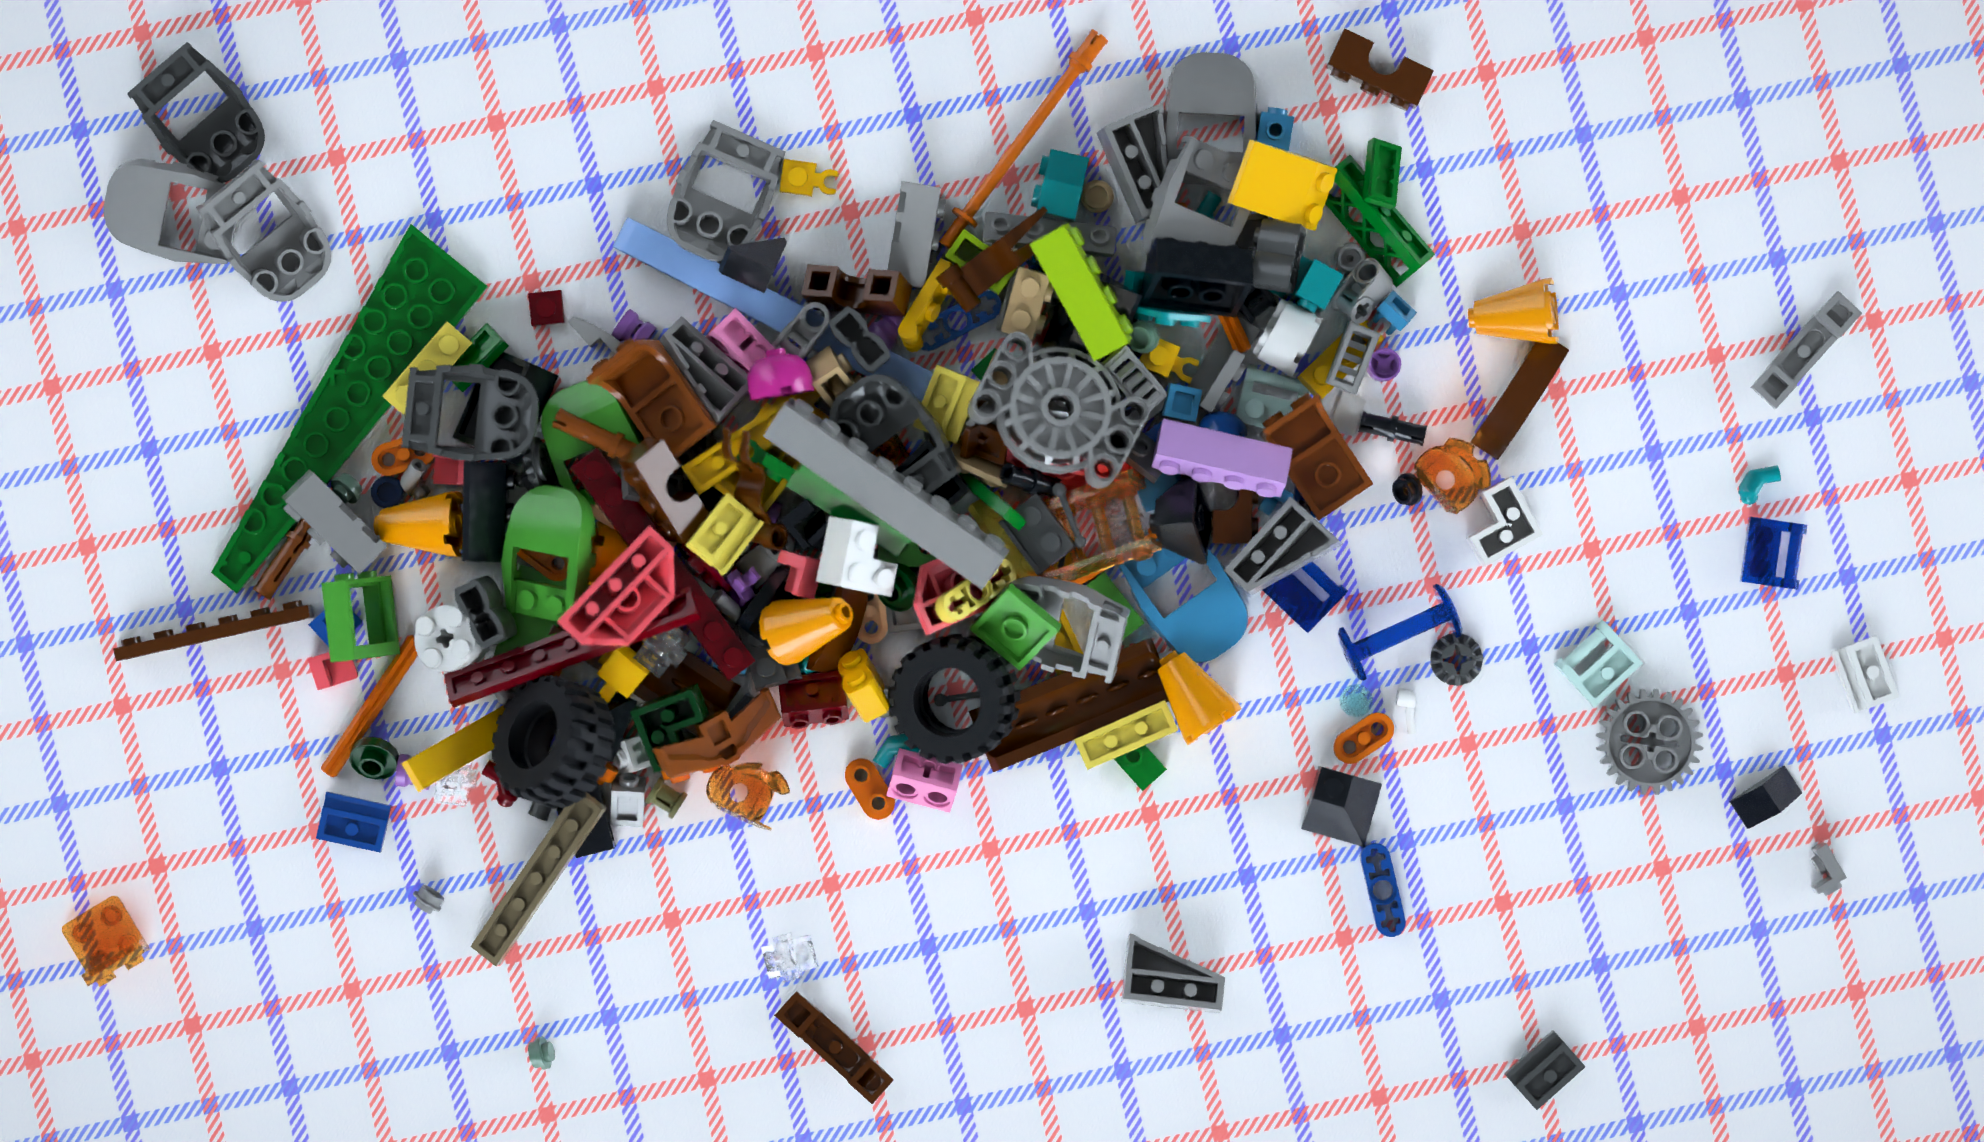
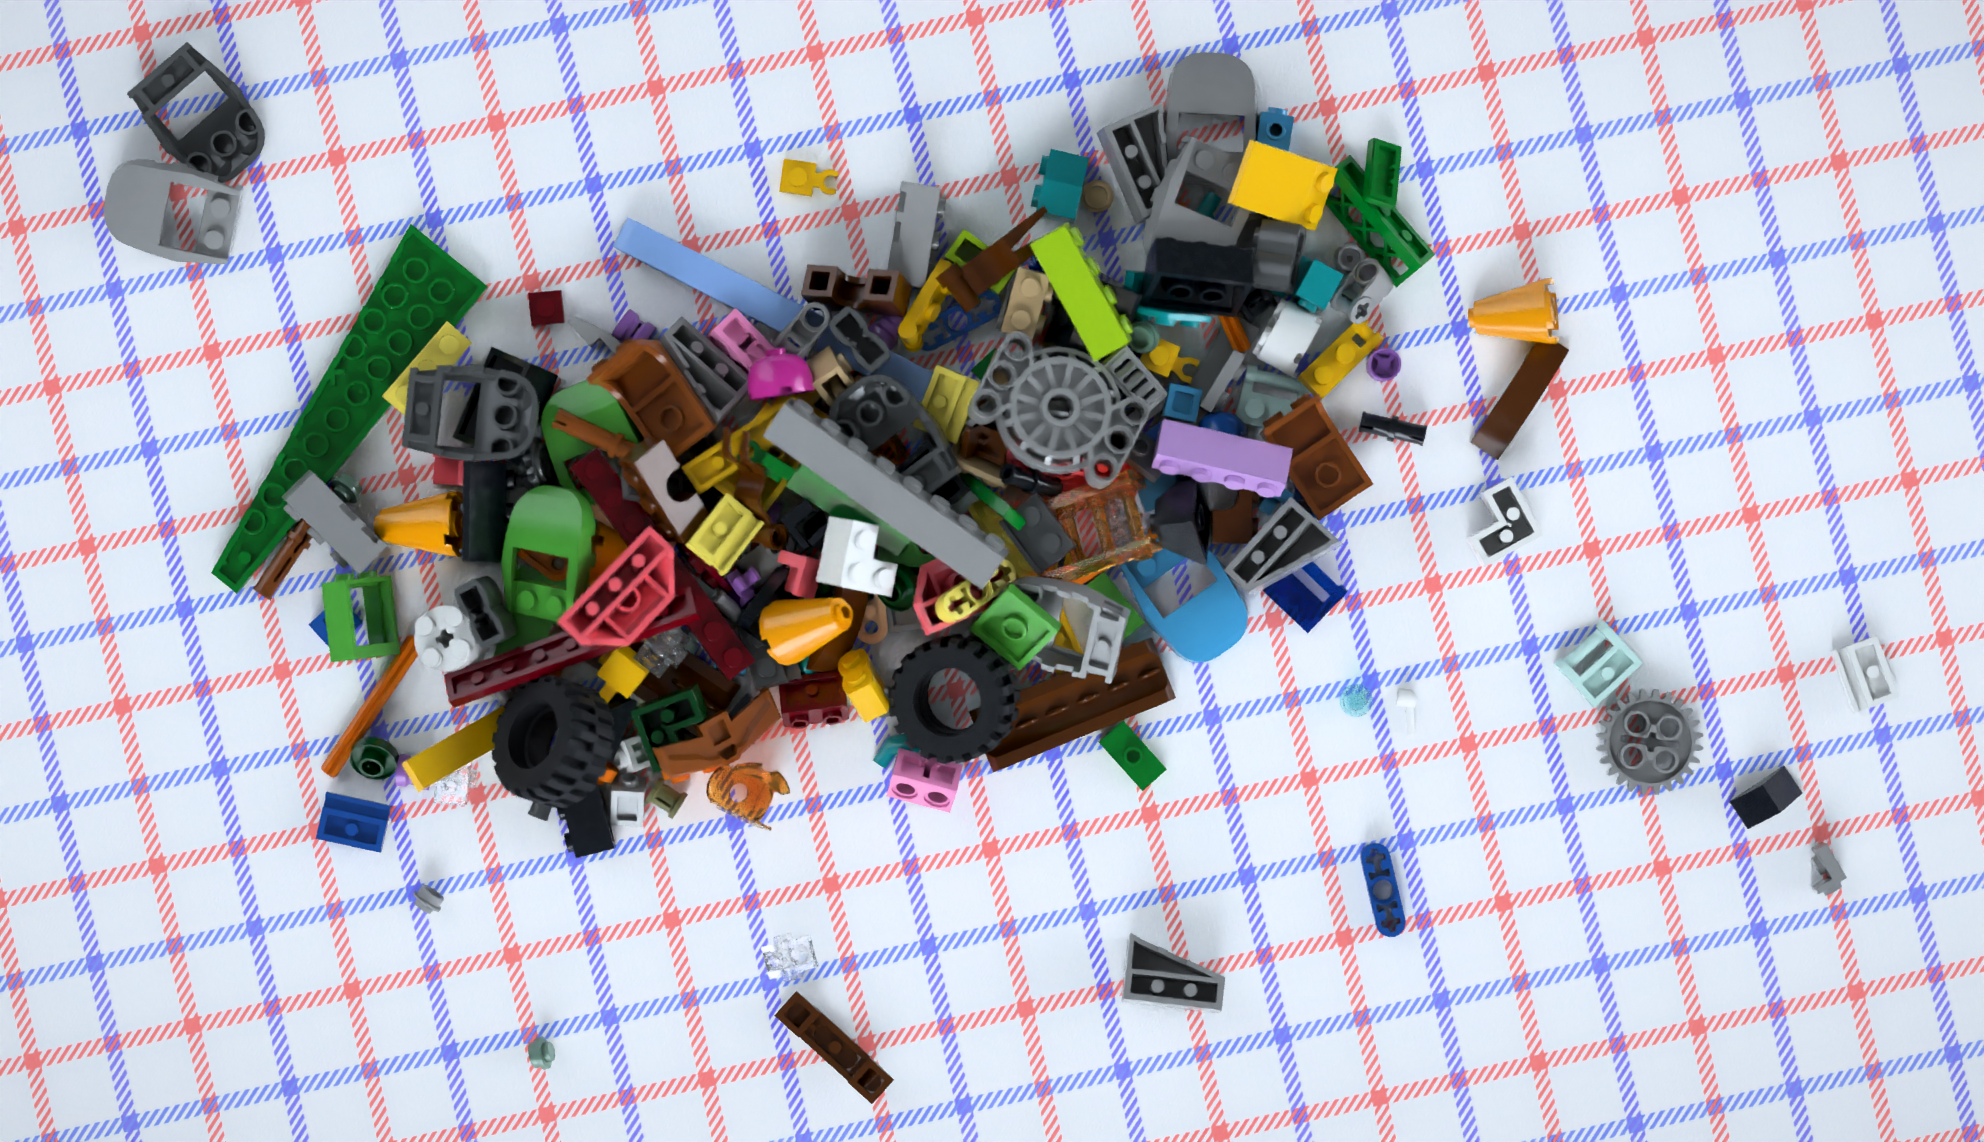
(105, 941): clear orange bracket -> none
(199, 633): reddish brown plate -> none
(288, 257): light grey slope -> none
(331, 673): coral panel -> none
(387, 492): dark blue tile -> none
(402, 455): orange plate -> none
(413, 482): light grey arm -> none
(484, 350): green plate -> none
(505, 797): dark red arm -> none
(537, 879): dark tan plate -> none
(707, 224): light grey slope -> none
(753, 262): black slope -> none
(869, 789): orange plate -> none
(941, 700): dark grey hinge -> none
(1060, 490): dark grey hinge -> none
(1079, 63): orange bar -> none
(1098, 239): light grey bracket -> none
(1126, 735): light yellow plate -> none
(1194, 696): light orange cone -> none
(1341, 806): black slope -> none
(1348, 413): white sticker -> none
(1351, 62): reddish brown arch -> none
(1363, 738): orange plate -> none
(1372, 336): light grey slope -> none
(1395, 311): dark azure tile -> none
(1400, 632): clear blue hose -> none
(1407, 489): black plate -> none
(1446, 671): dark grey gear -> none
(1468, 473): clear orange piece -> none
(1544, 1070): dark grey plate -> none
(1754, 480): teal arm -> none
(1762, 552): clear blue plate -> none
(1805, 349): light grey slope -> none

